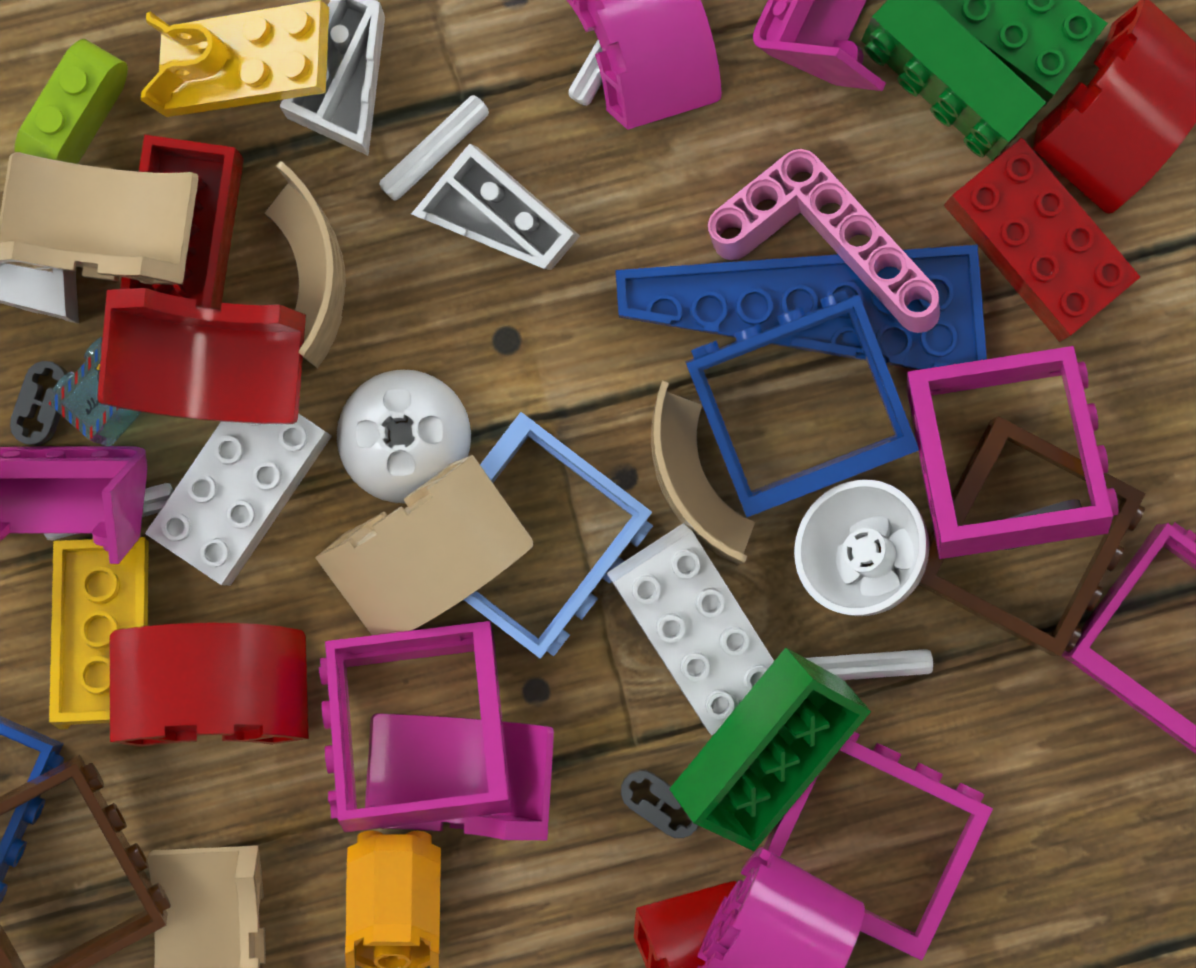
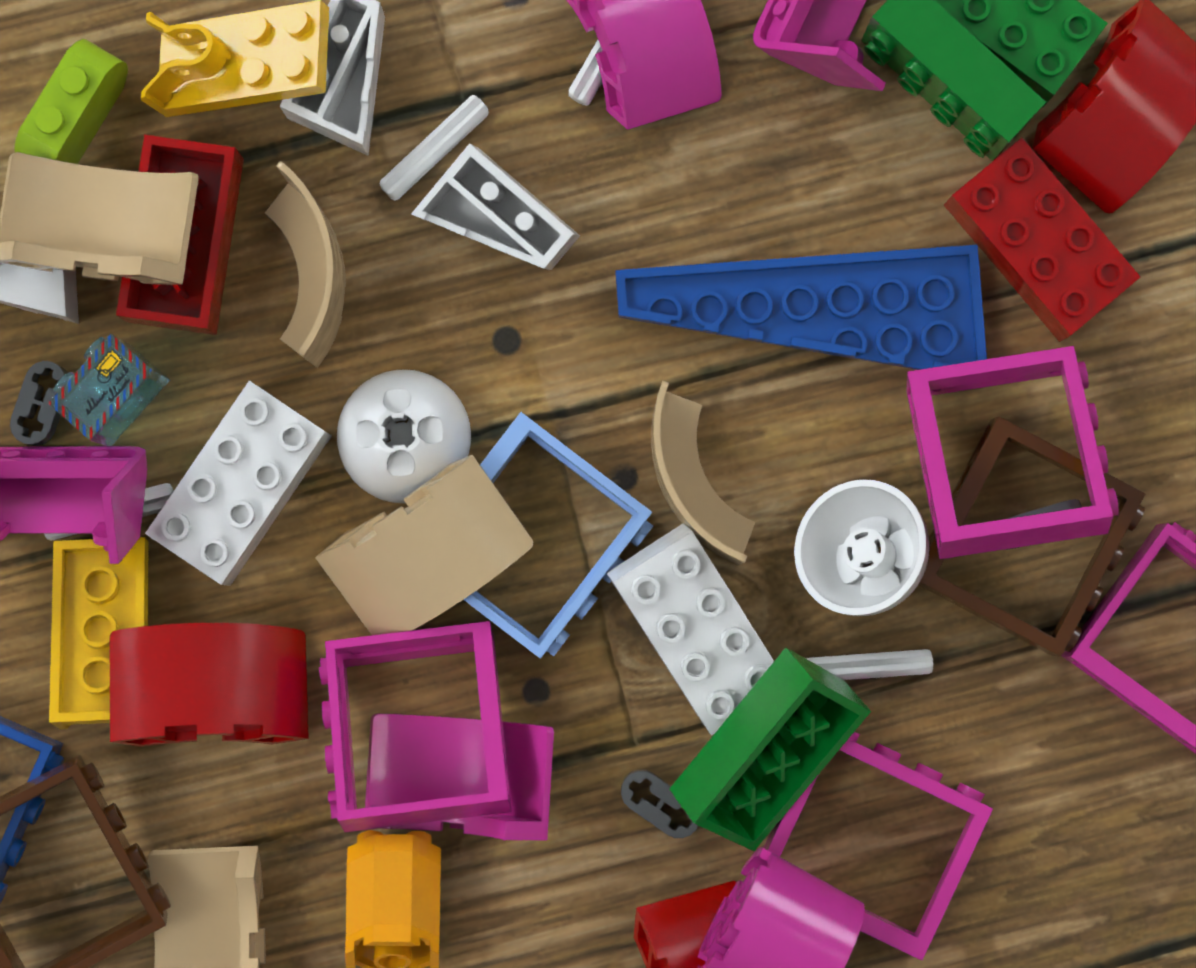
(199, 361): red panel -> none
(831, 471): blue window -> none
(835, 228): bright pink beam -> none

